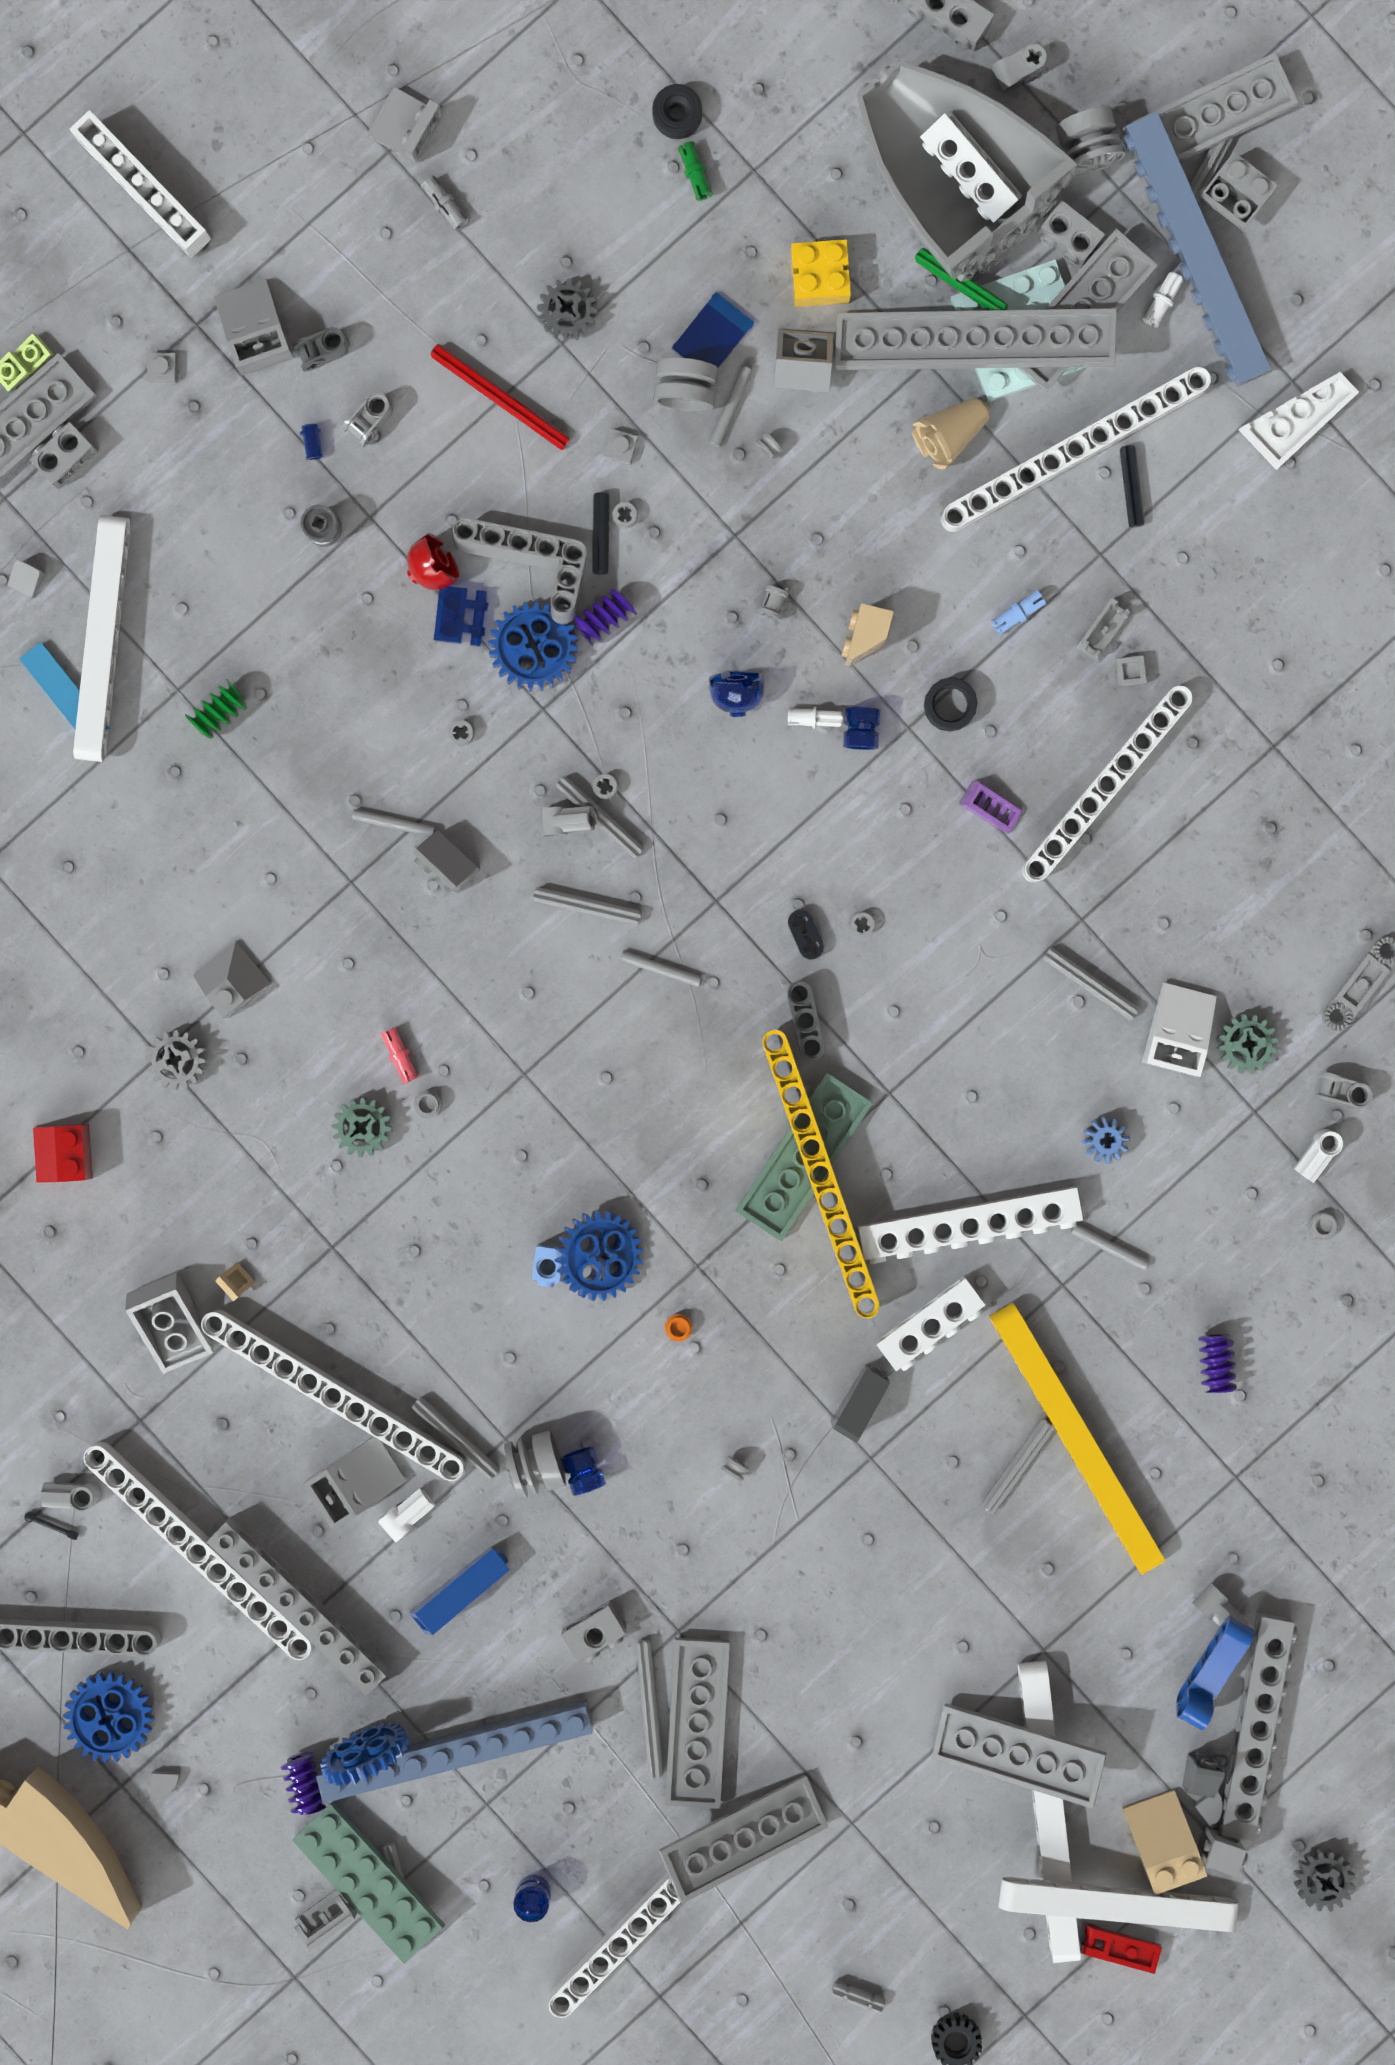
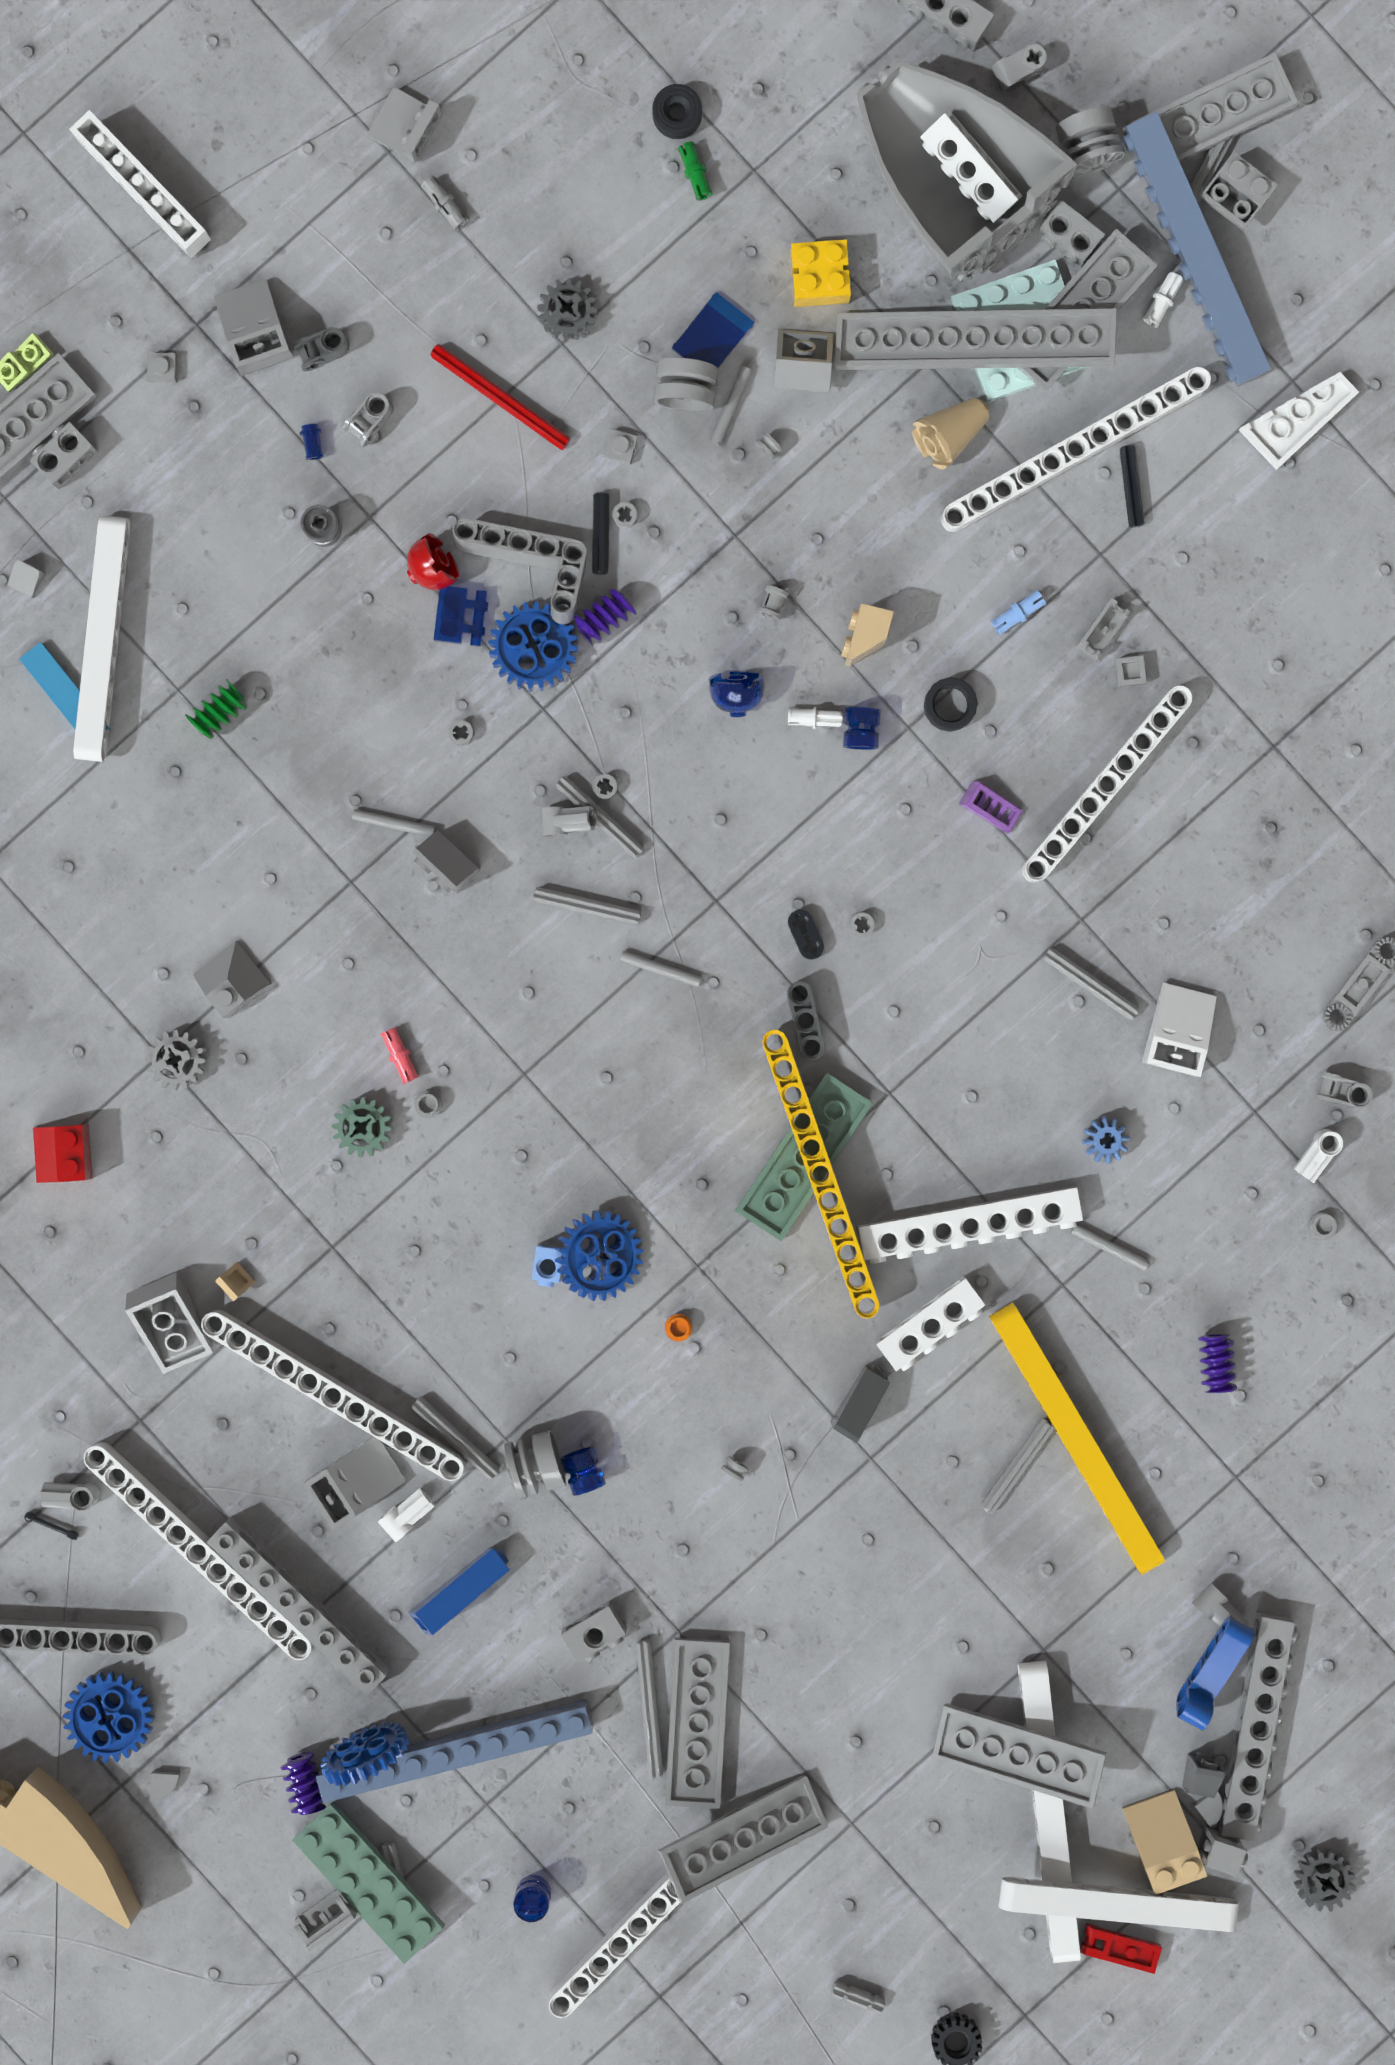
(969, 288): green axle -> none
(1248, 1055): sand green gear -> none

